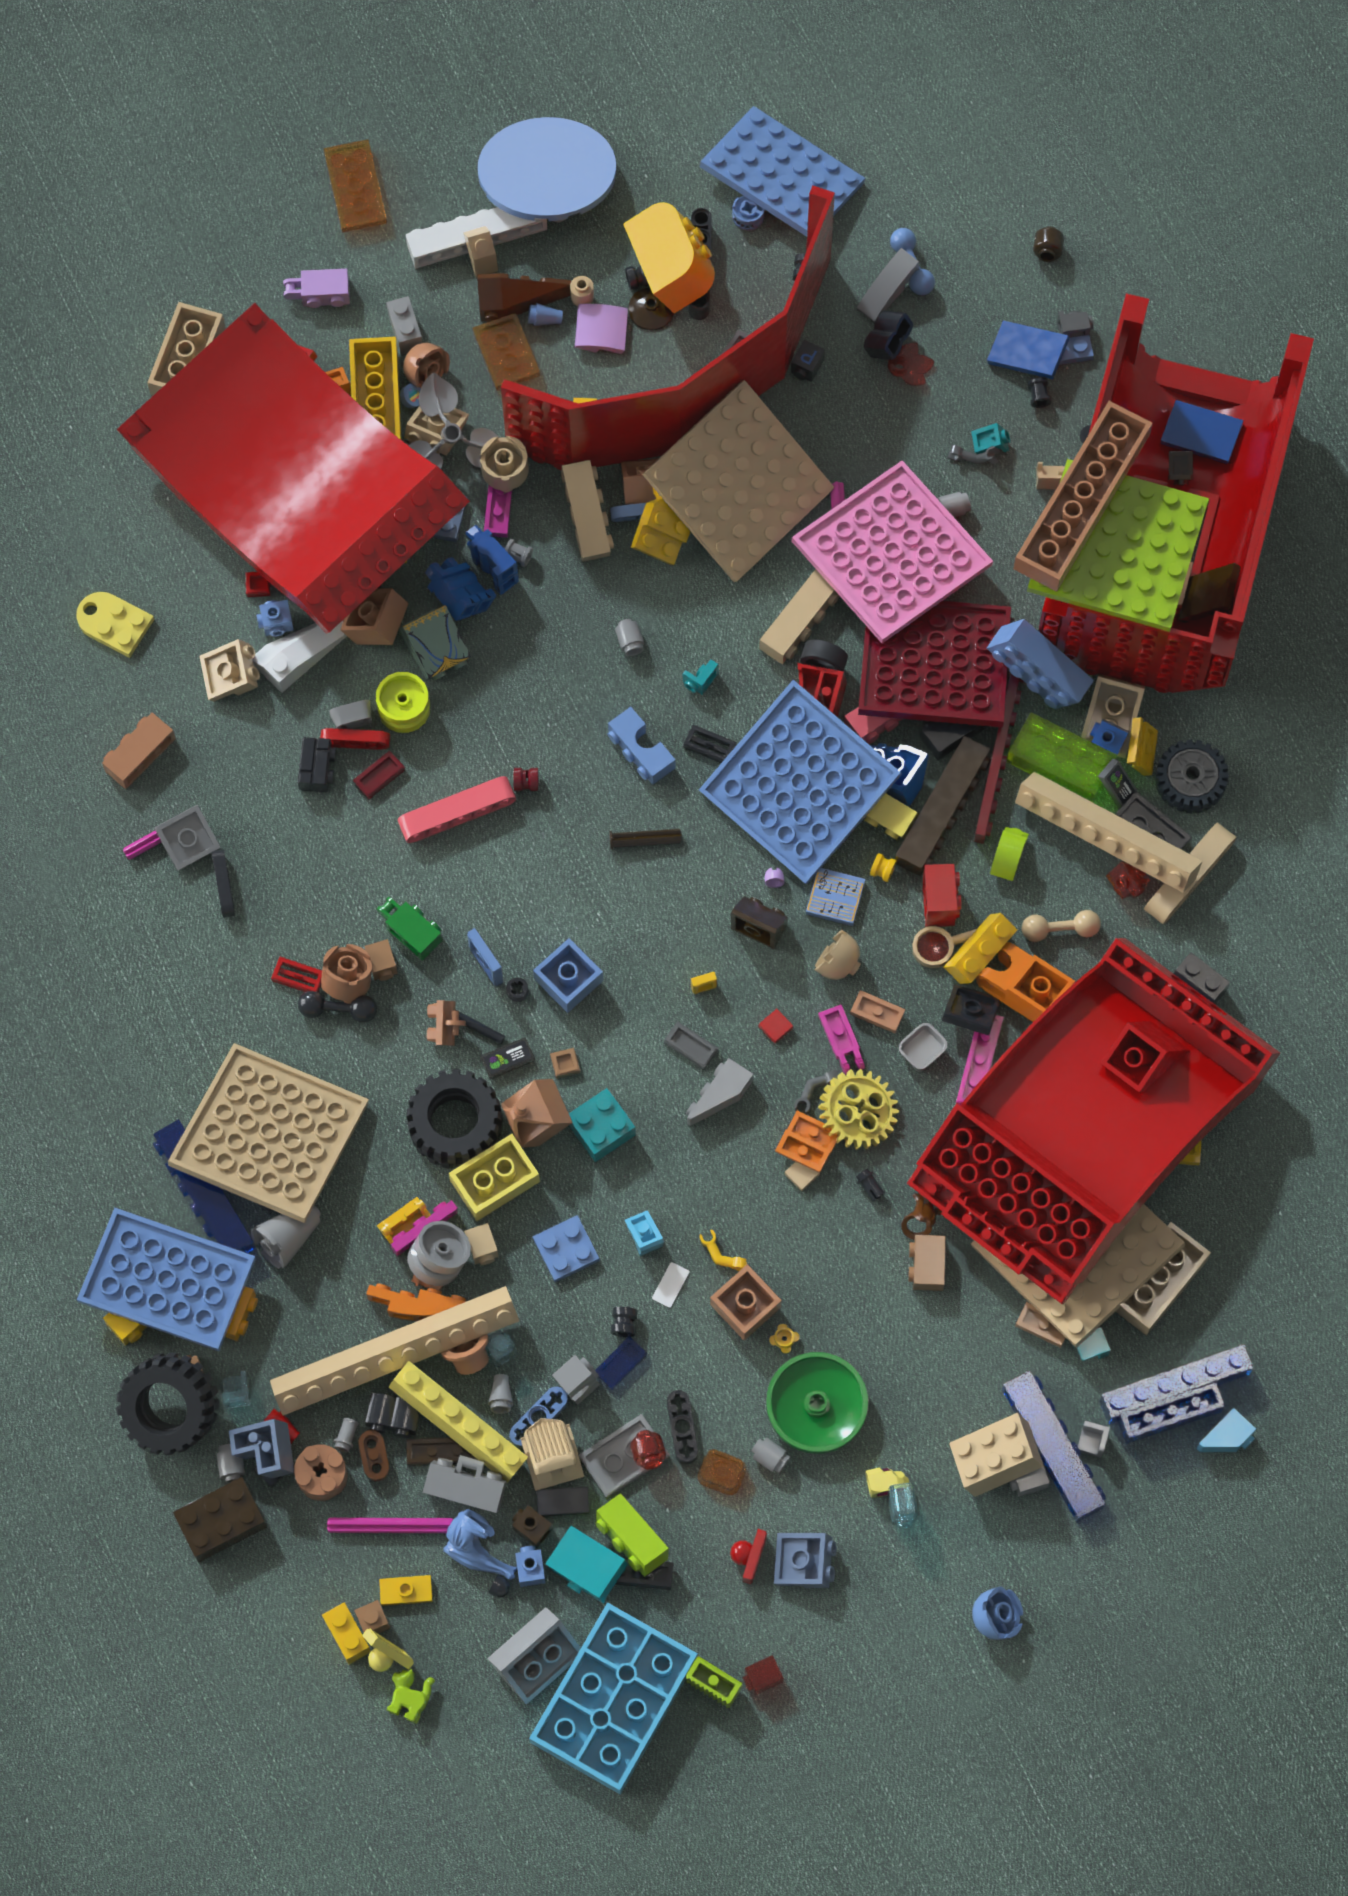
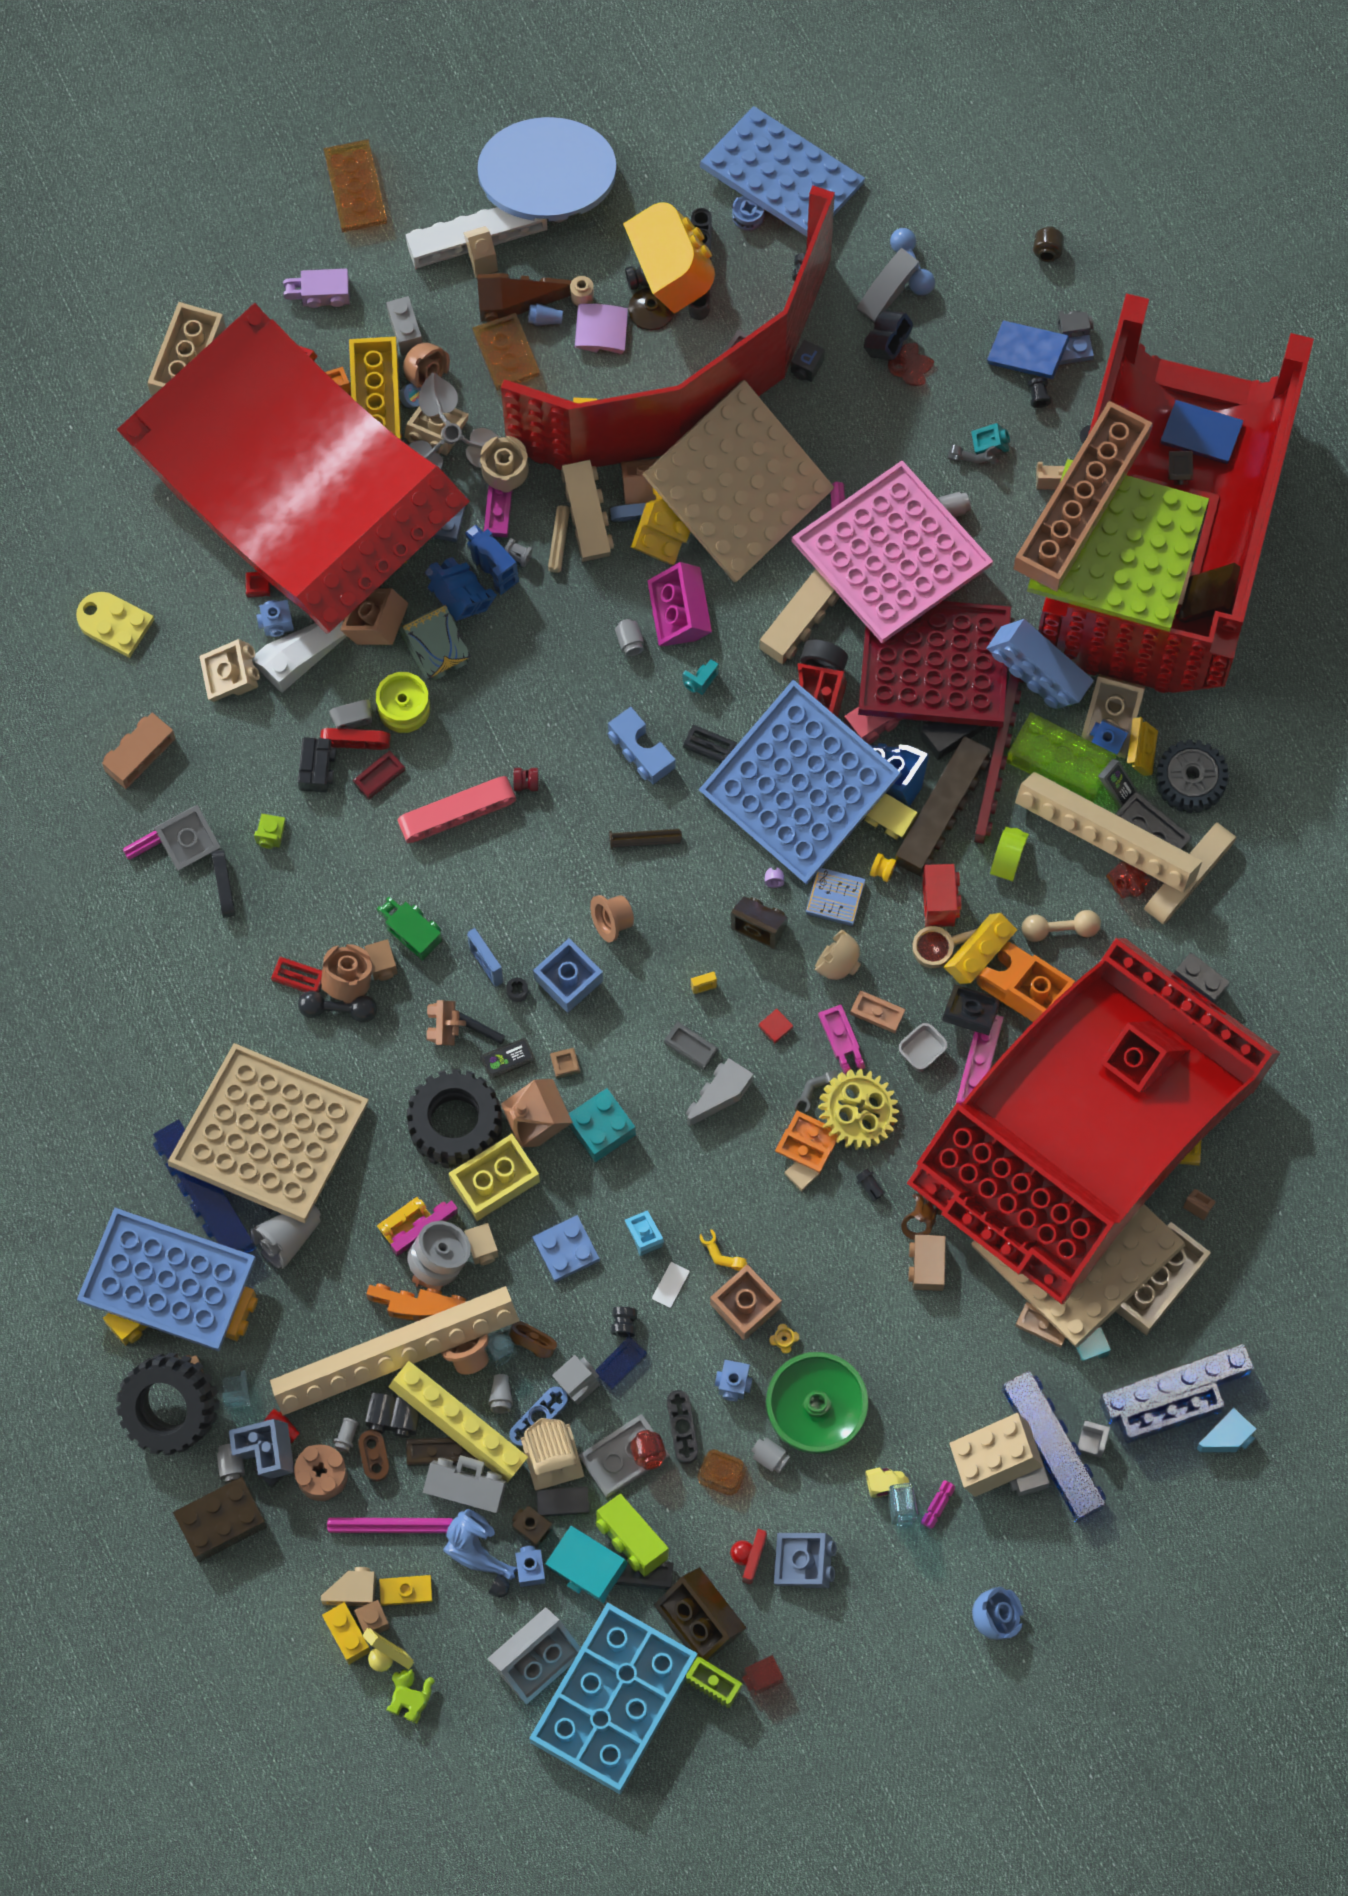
(270, 831): none -> lime bracket
(353, 1588): none -> tan slope
(532, 1339): none -> reddish brown plate
(558, 539): none -> tan axle
(611, 916): none -> nougat piece
(679, 605): none -> dark pink slope
(700, 1615): none -> dark brown slope
(733, 1372): none -> medium blue brick
(938, 1504): none -> dark pink axle
(1199, 1204): none -> nougat slope

